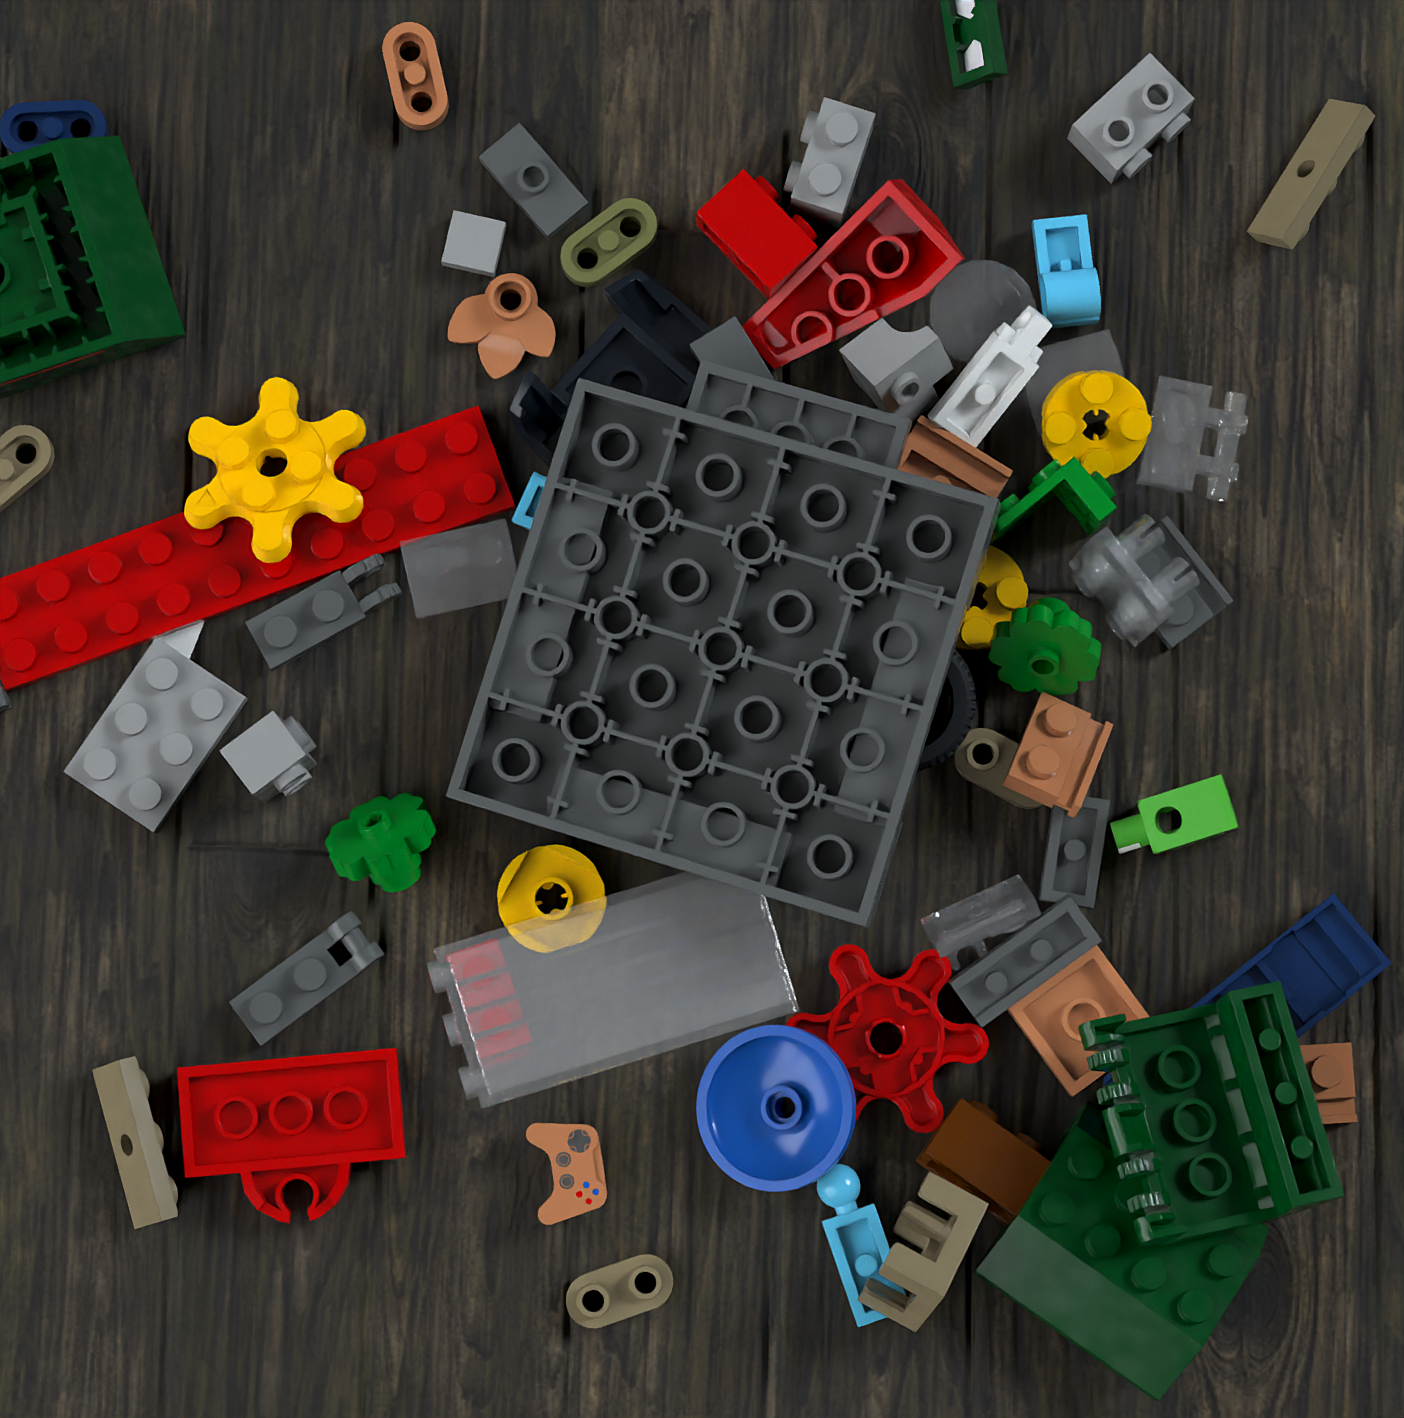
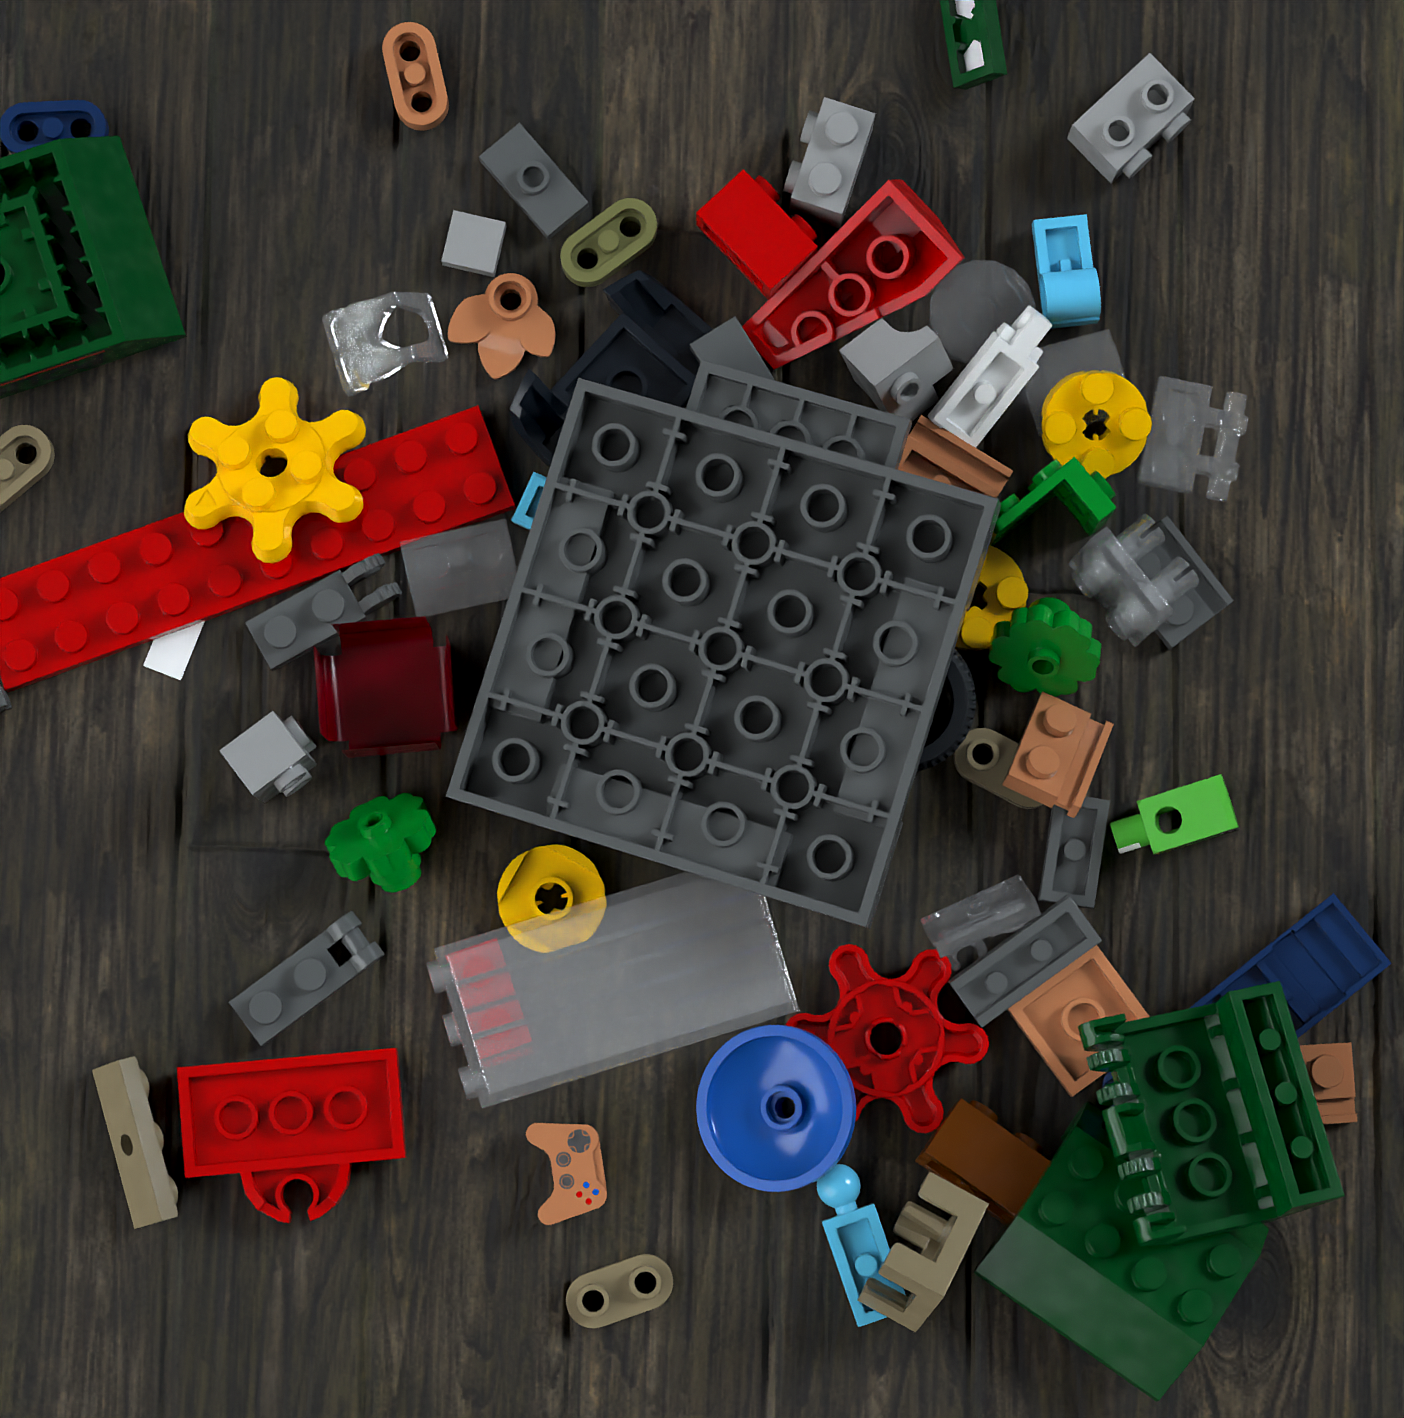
(155, 735): light grey plate -> none
(361, 351): none -> clear piece
(386, 688): none -> dark red piece
(1311, 174): dark tan tile -> none

